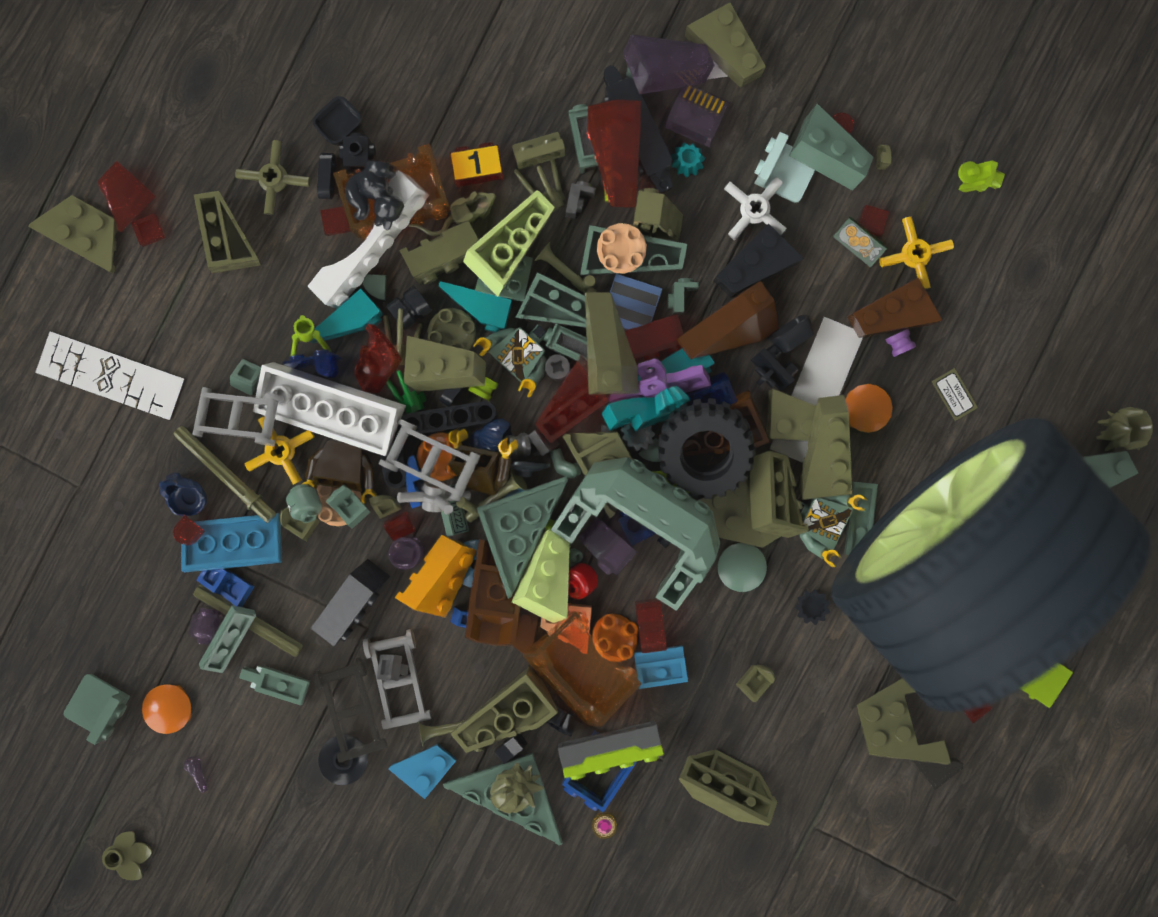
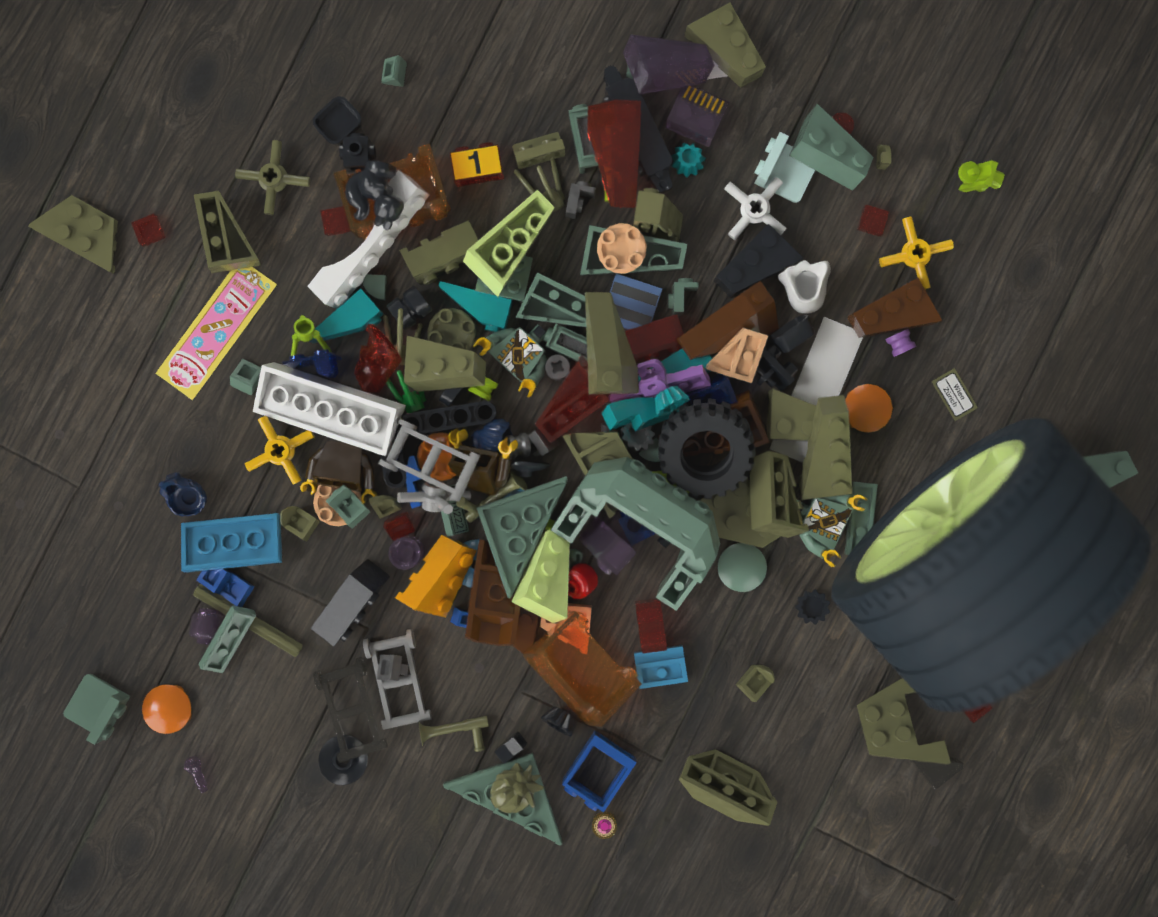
(109, 375): white sticker -> none
(124, 195): clear red slope -> none
(130, 855): olive plate -> none
(187, 531): clear red tile -> none
(215, 330): none -> sticker
(248, 496): olive axle -> none
(263, 438): light grey piece -> none
(276, 683): sand green hinge -> none
(304, 503): sand green head -> none
(326, 177): black beam -> none
(394, 71): none -> sand green slope
(424, 769): dark azure wing -> none
(465, 210): olive animal -> none
(516, 708): olive wedge -> none
(563, 467): sand green arm -> none
(584, 285): olive piece -> none
(610, 749): piece -> none
(615, 637): orange dish -> none
(740, 355): none -> light nougat wing
(808, 288): none -> white piece
(860, 241): tile -> none
(1049, 685): lime piece -> none
(1127, 429): olive hair -> none

